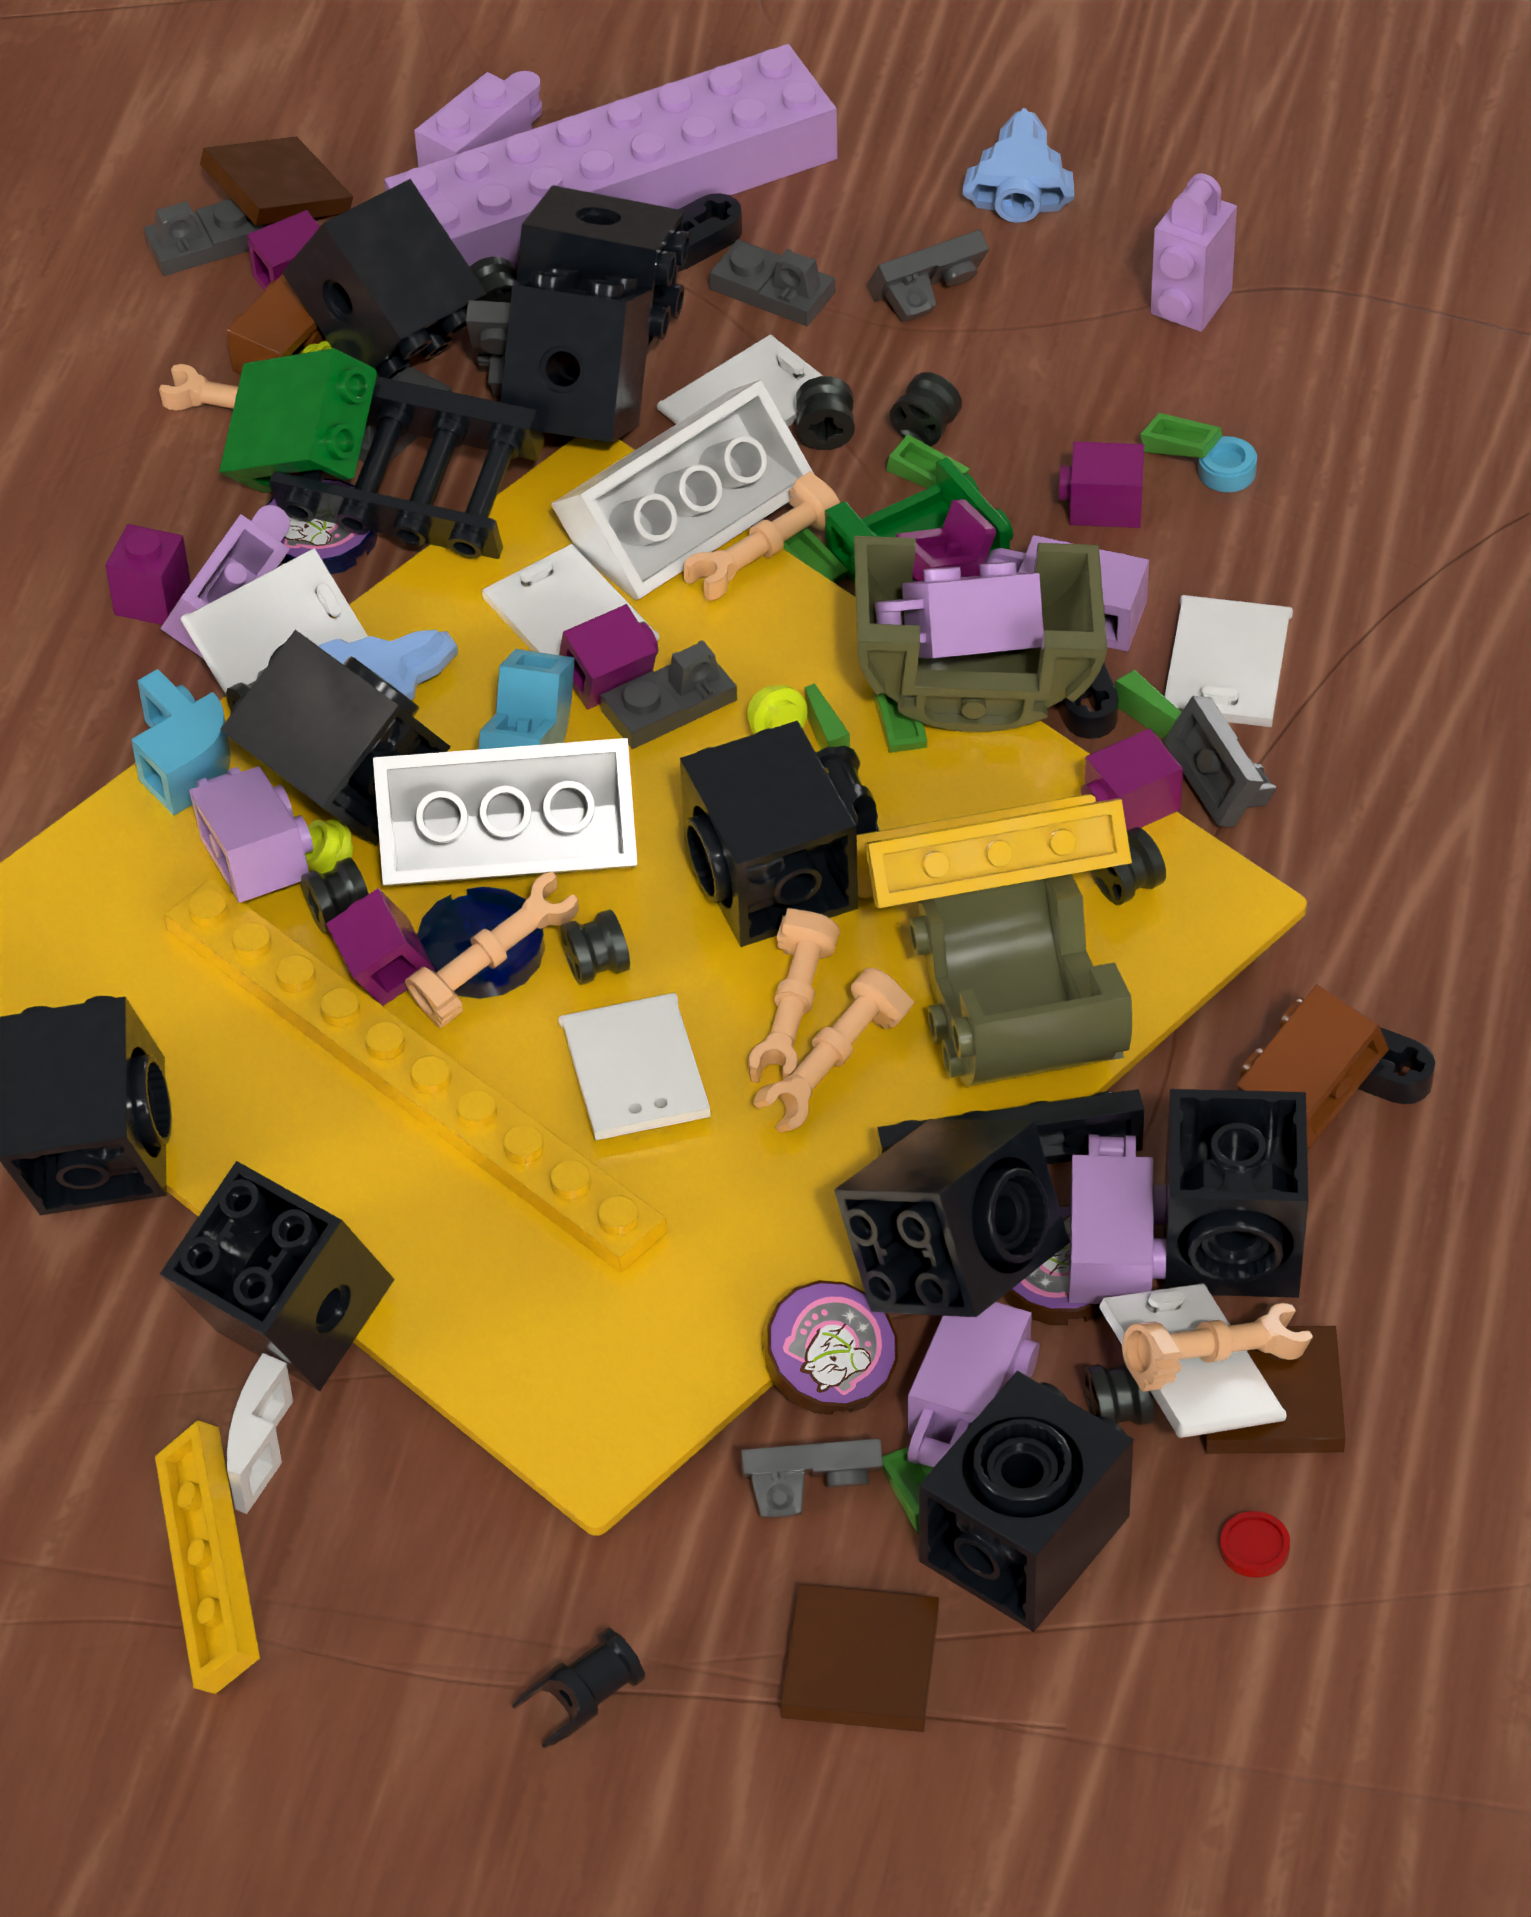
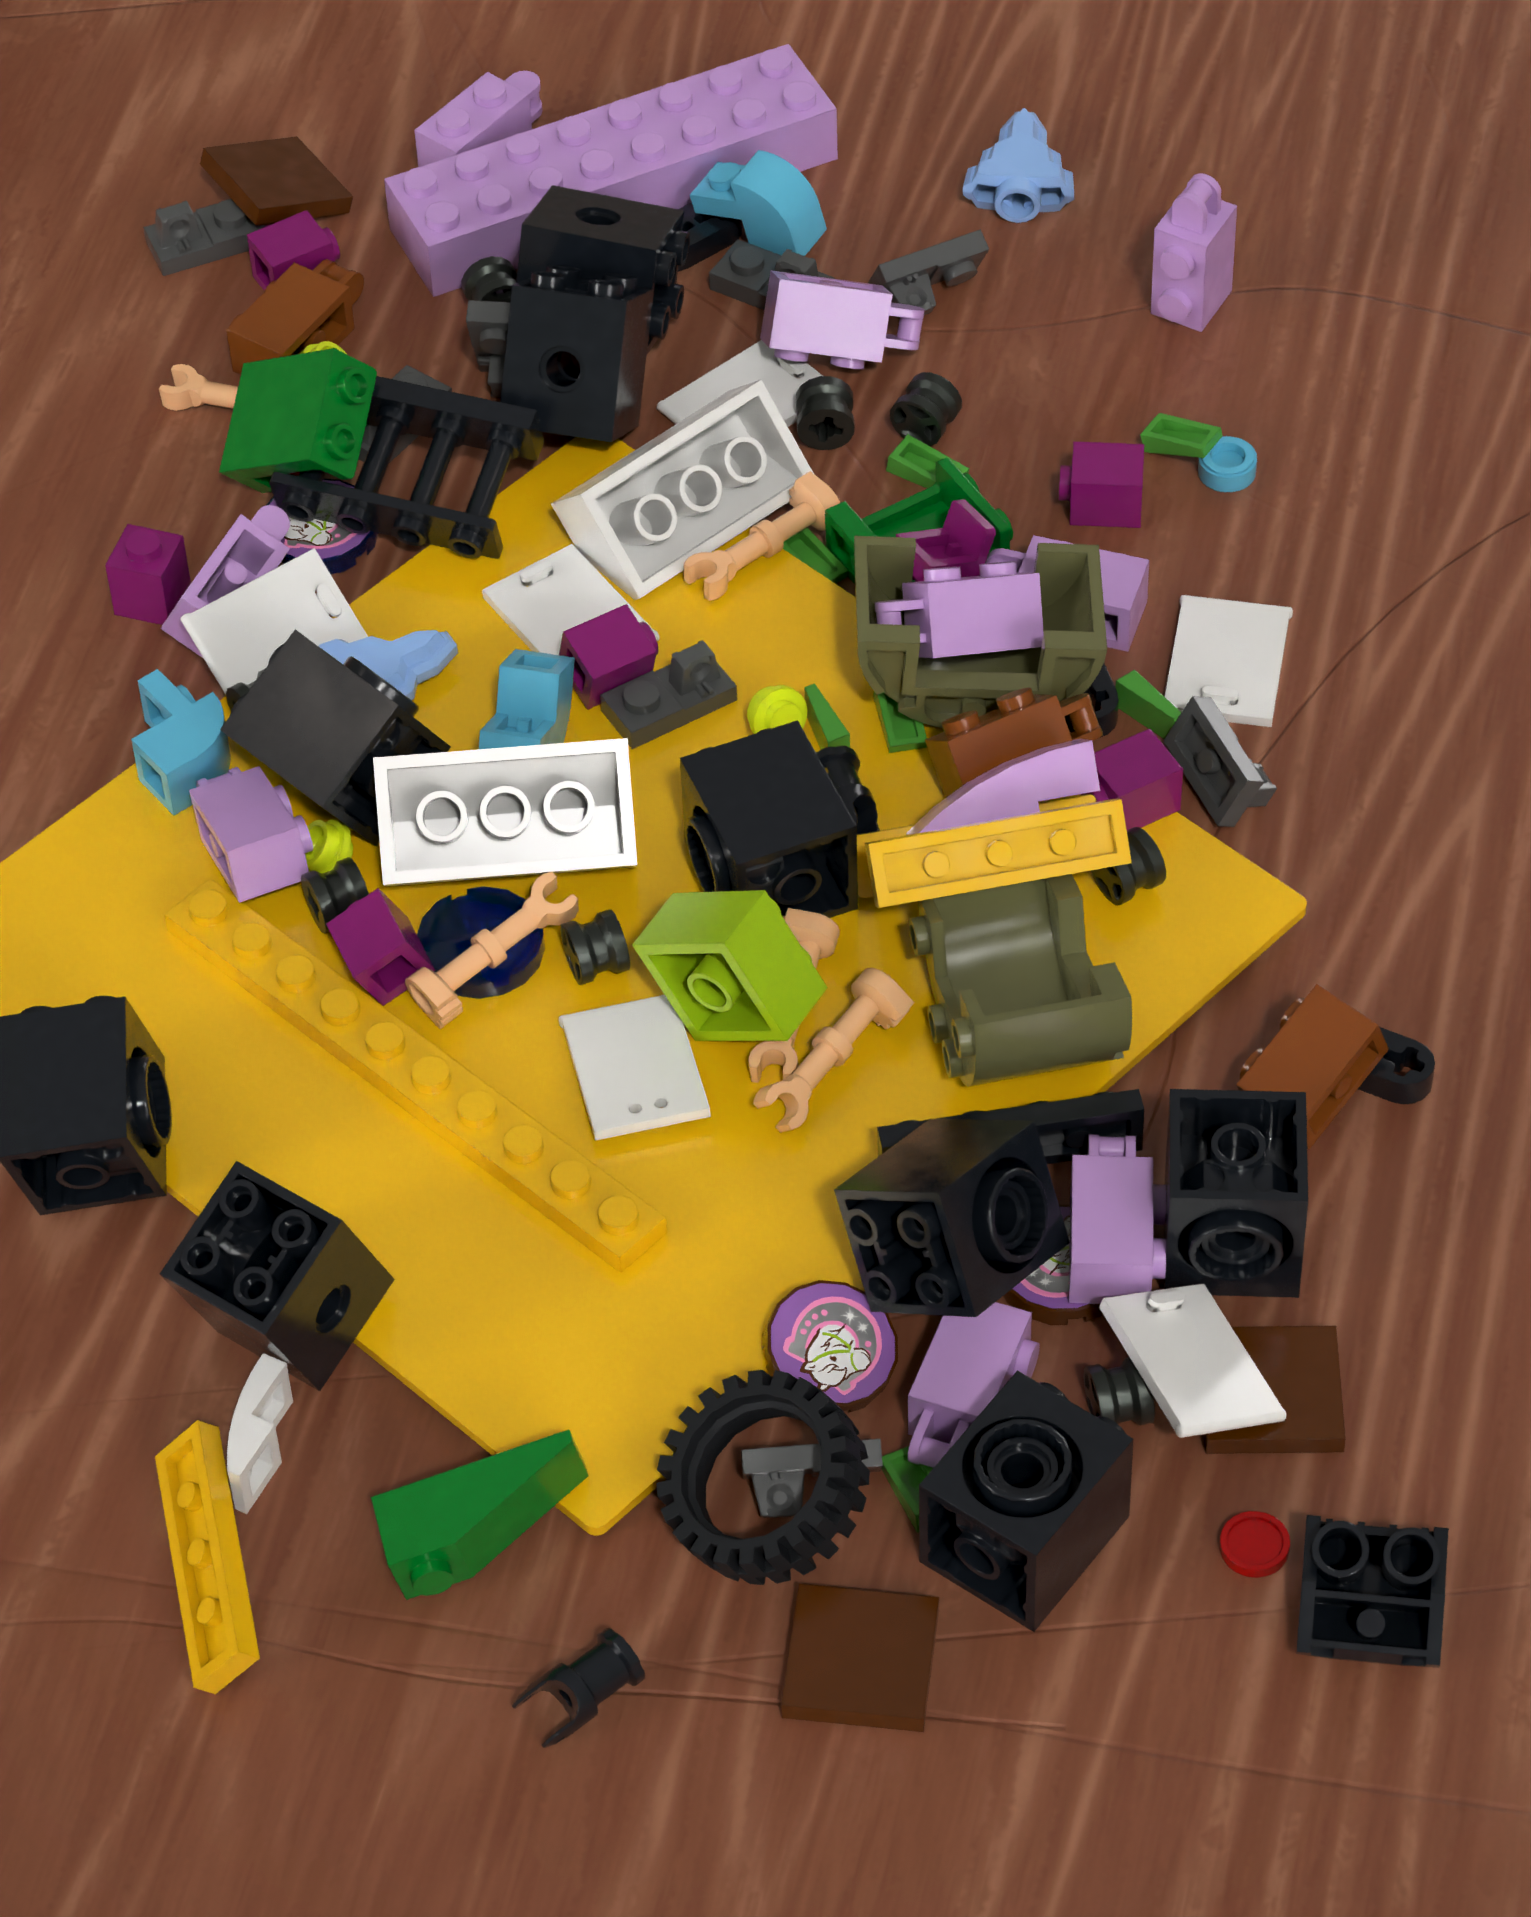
(385, 281): black brick -> none
(468, 1515): none -> green slope
(711, 1431): none -> black tyre
(730, 966): none -> lime brick
(769, 198): none -> medium azure brick
(835, 320): none -> lavender brick
(1017, 727): none -> dark orange brick
(1017, 787): none -> lavender slope
(1154, 1352): light nougat piece -> none
(1372, 1593): none -> black slope

